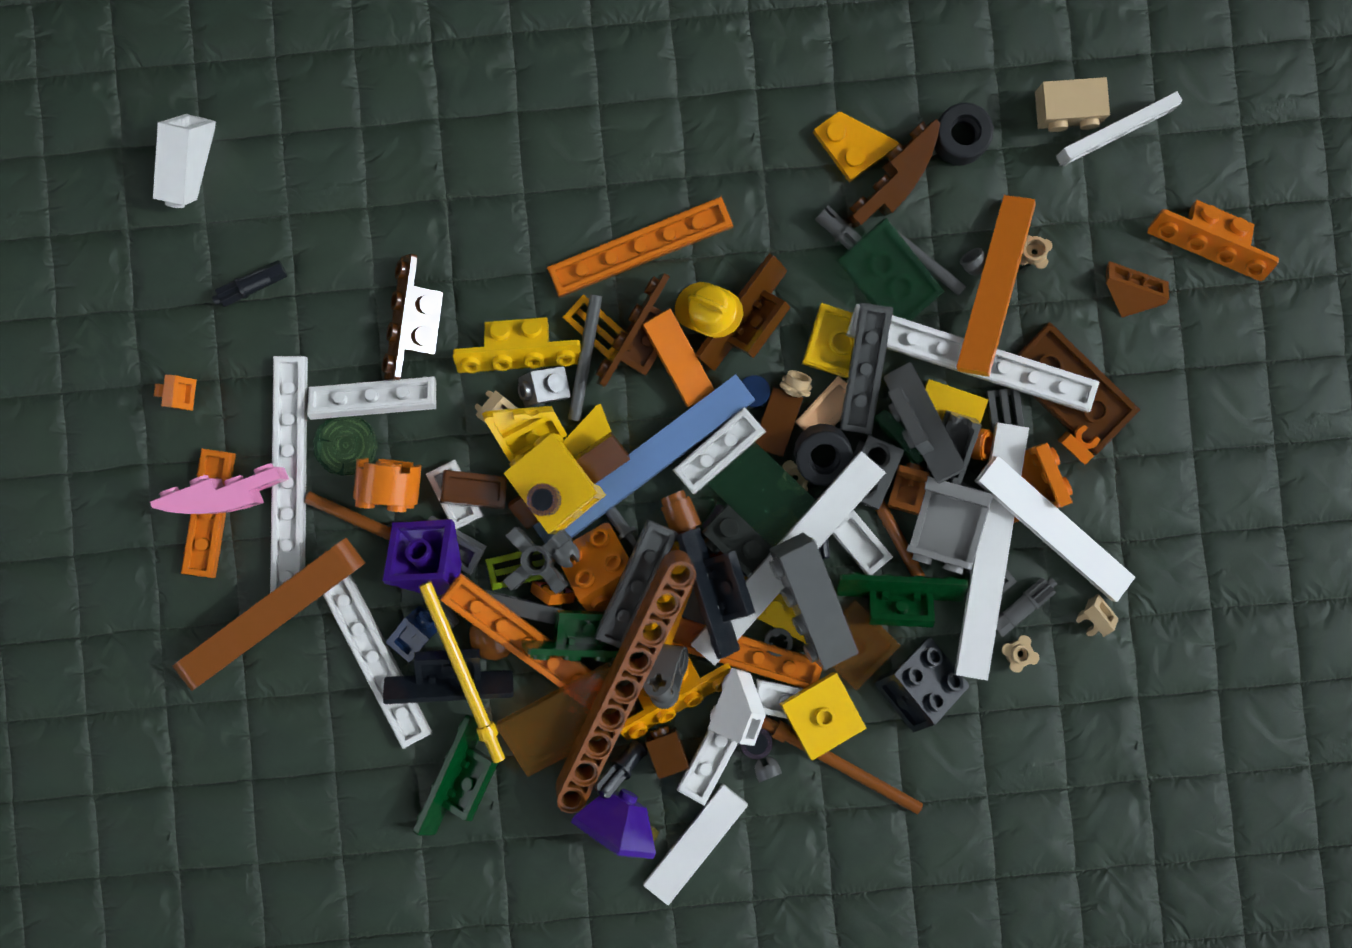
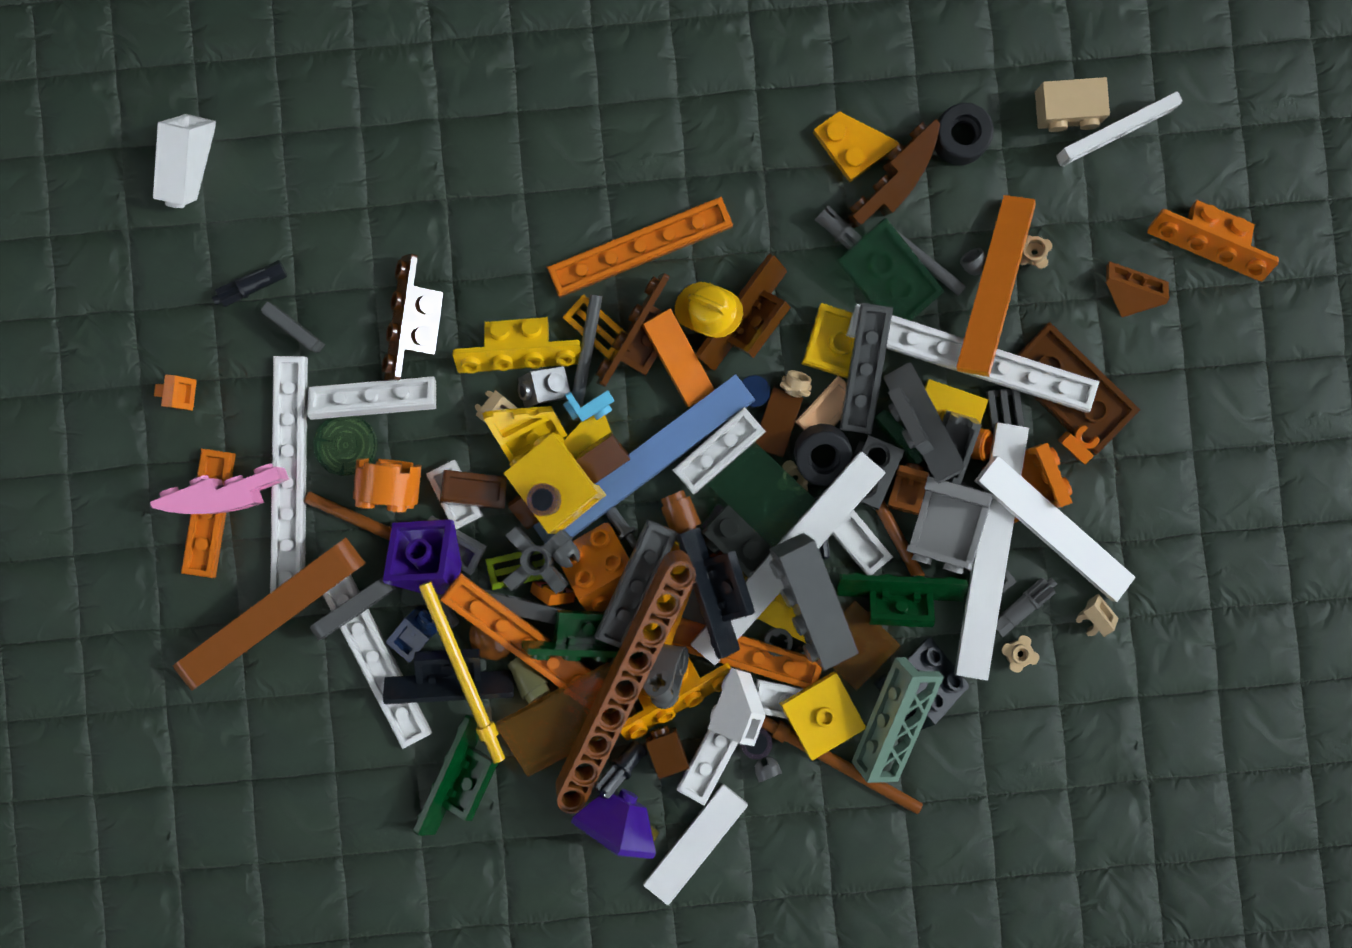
(292, 327): none -> dark grey tile
(351, 609): none -> dark grey beam
(528, 681): none -> olive cone
(597, 407): none -> medium azure bracket
(888, 724): none -> sand green fence

